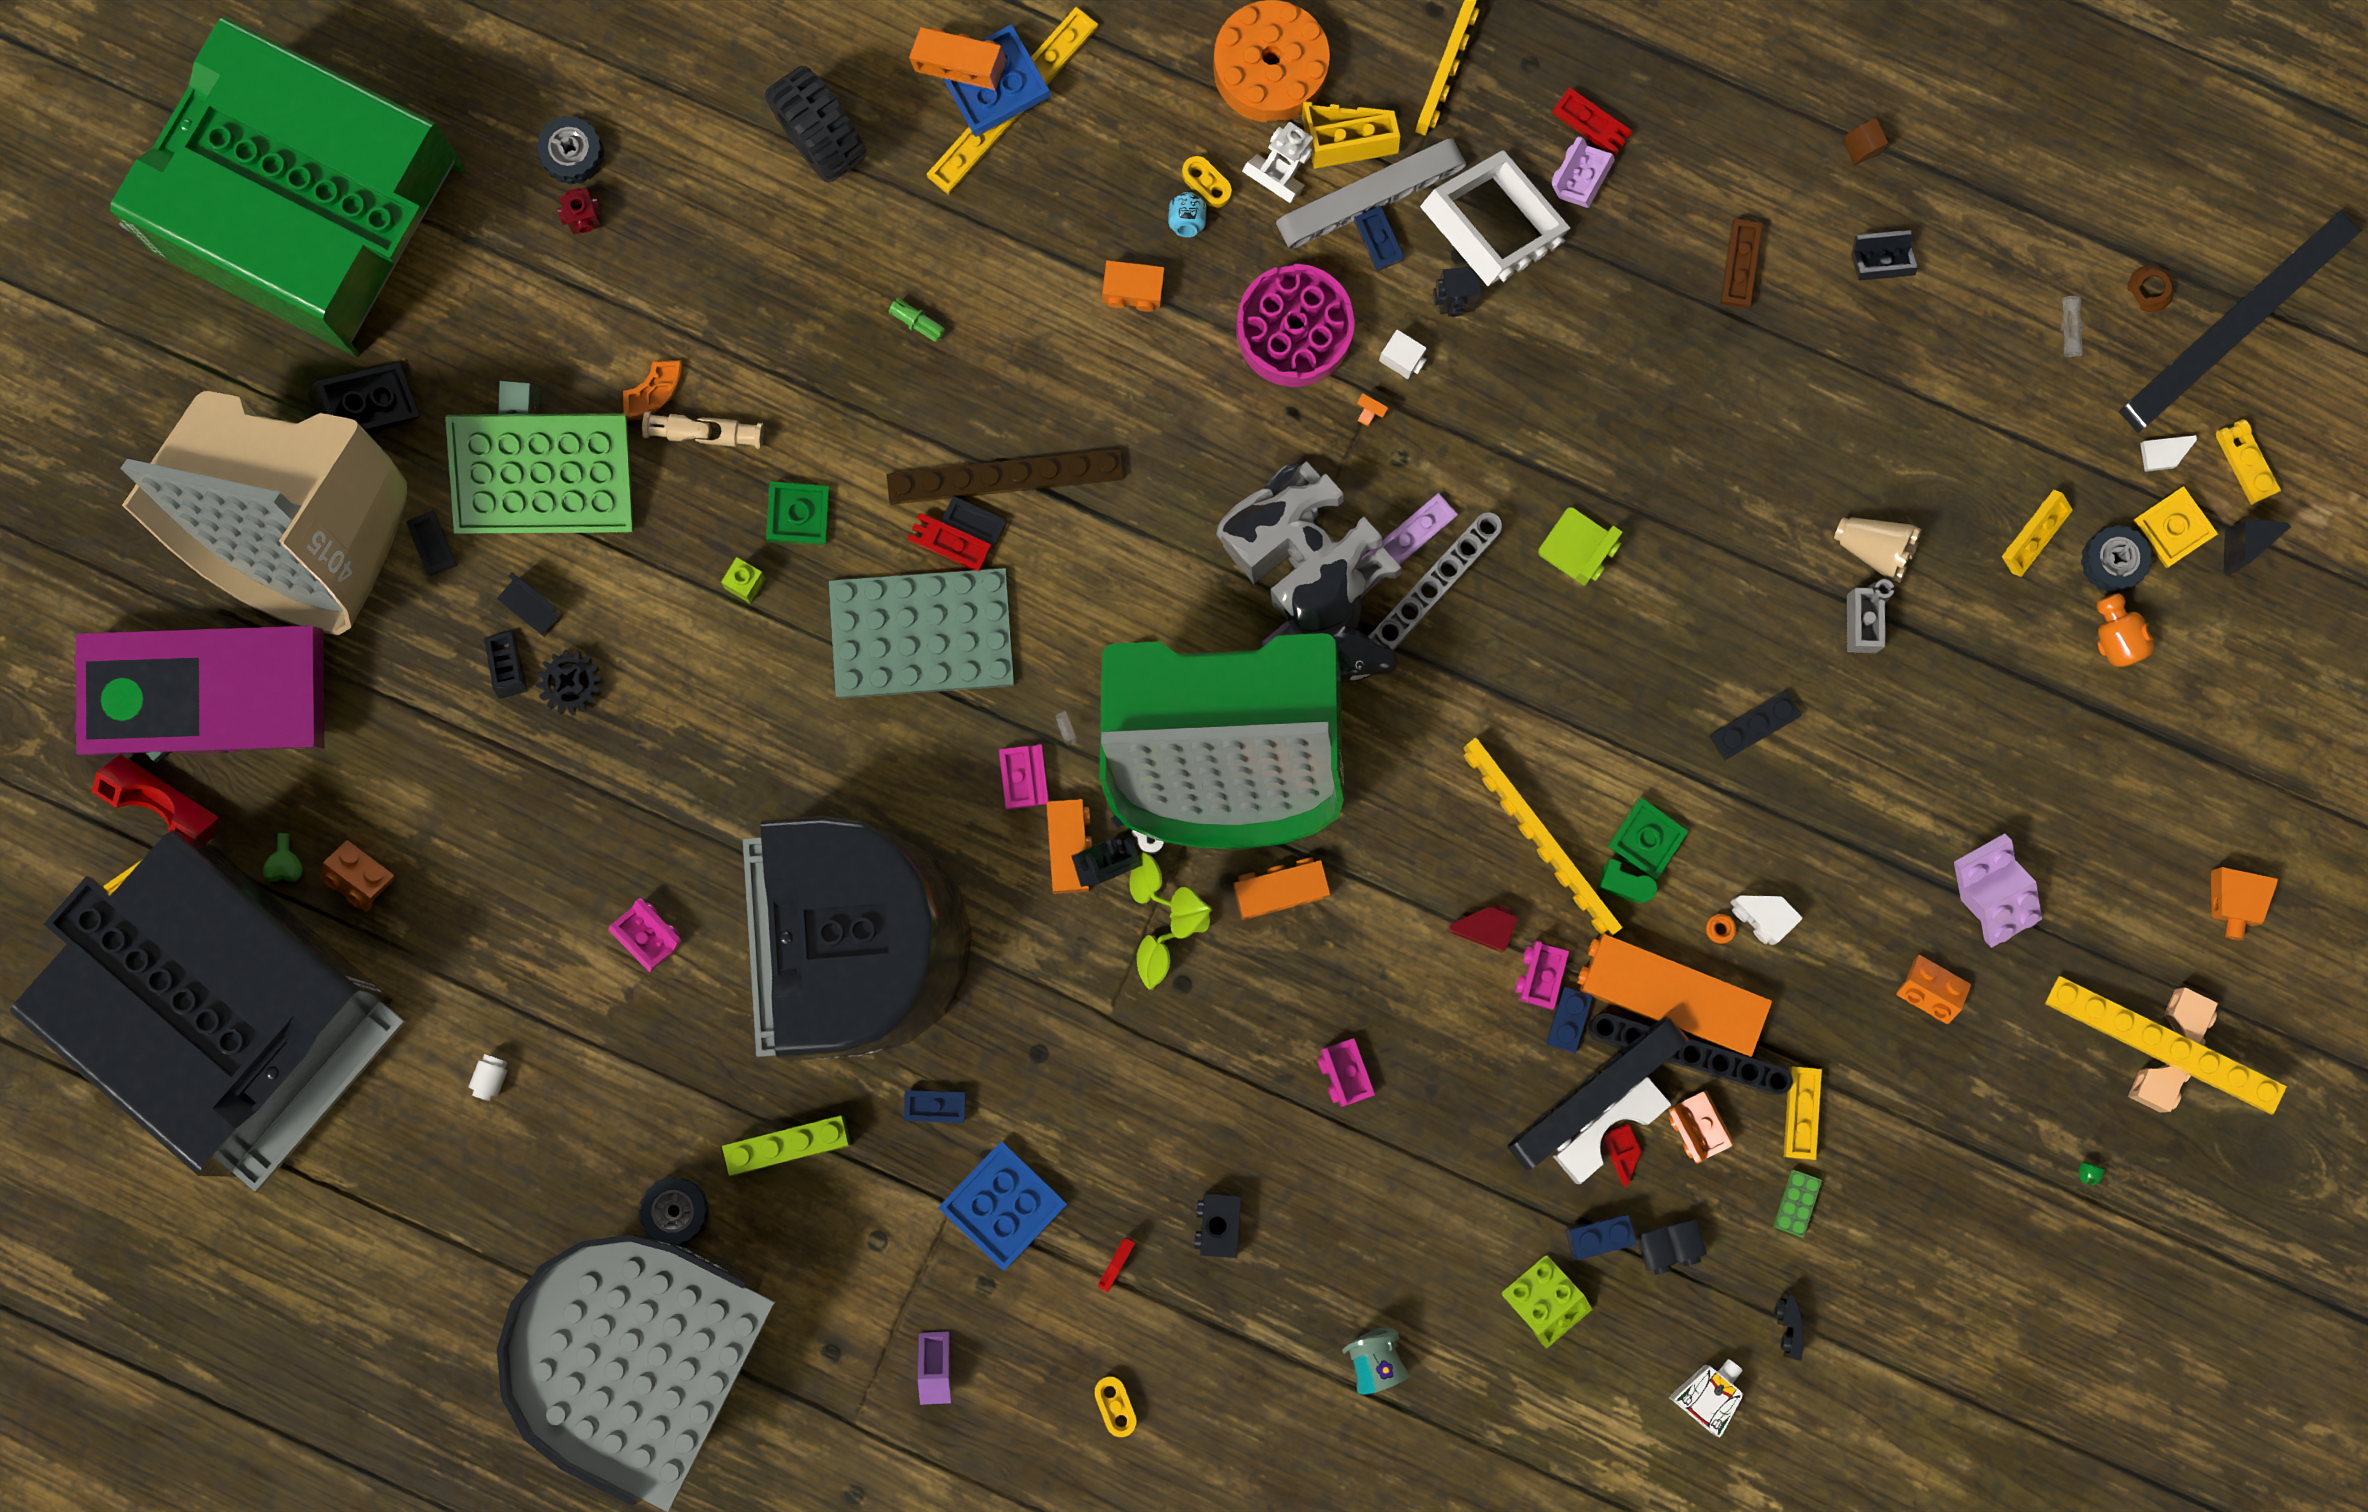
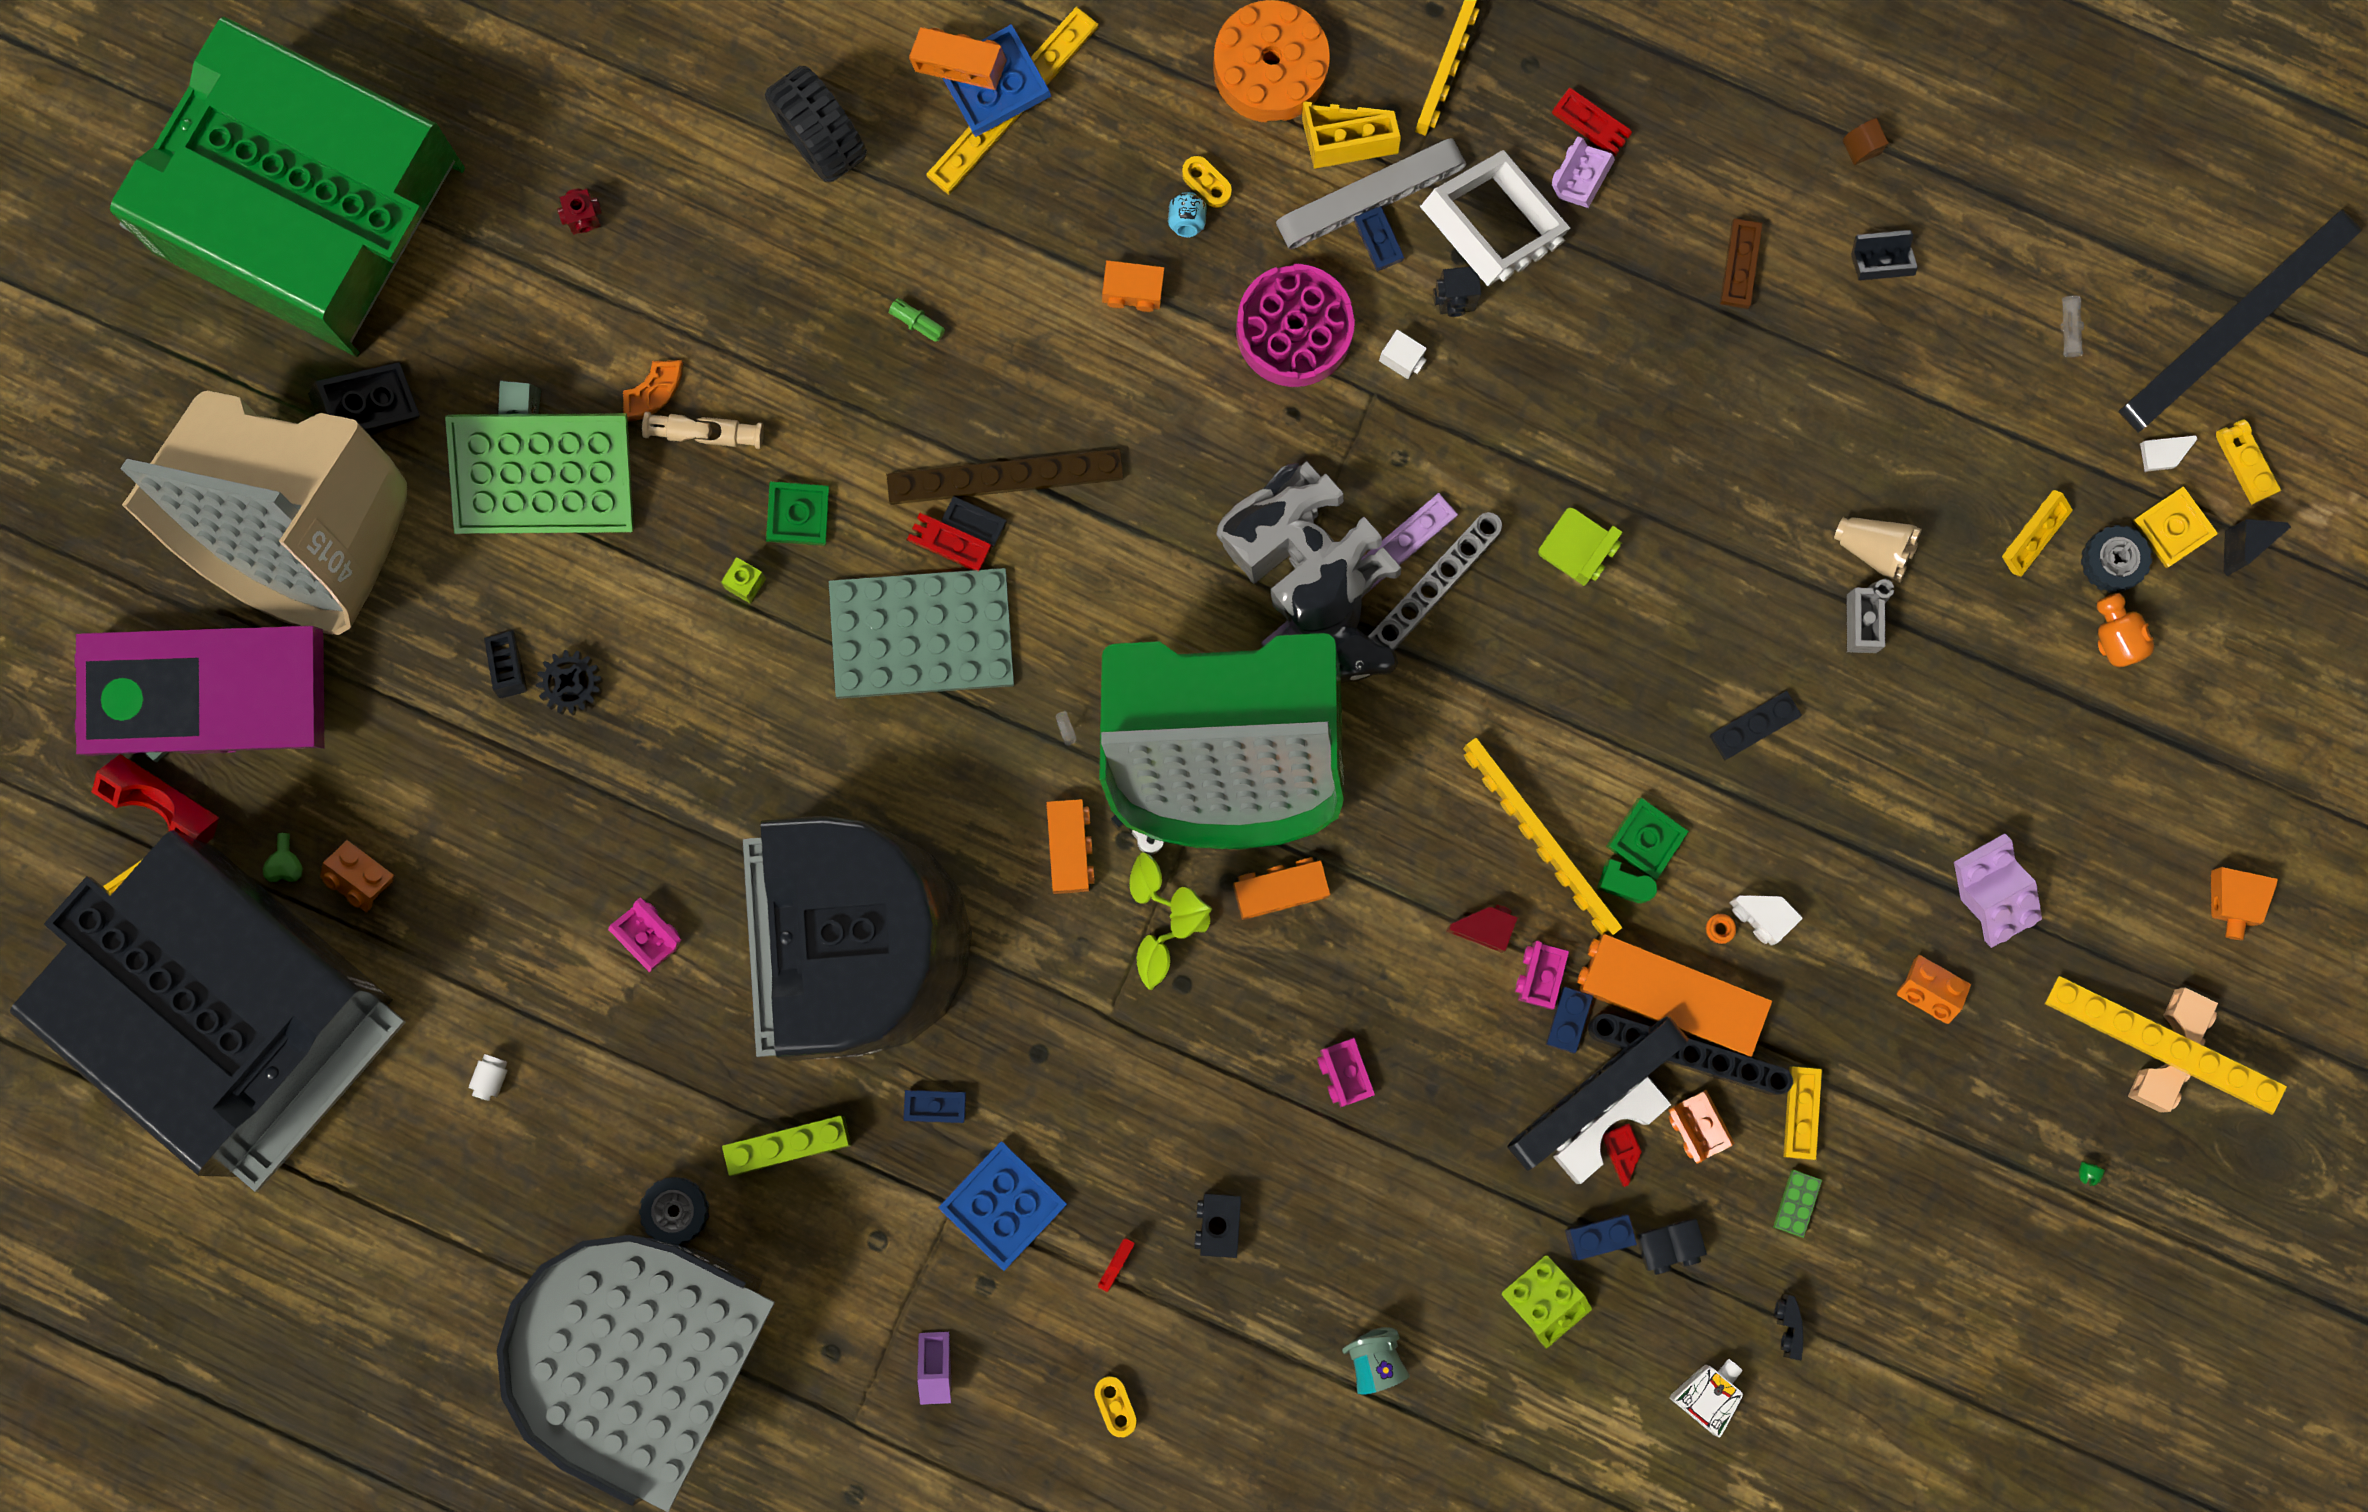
(431, 543): black tile -> none
(529, 605): black panel -> none
(575, 165): black wheel -> none
(1023, 776): dark pink plate -> none
(1105, 861): black hinge -> none
(1277, 172): white tile -> none
(1371, 408): orange tile -> none
(2151, 304): reddish brown piece -> none

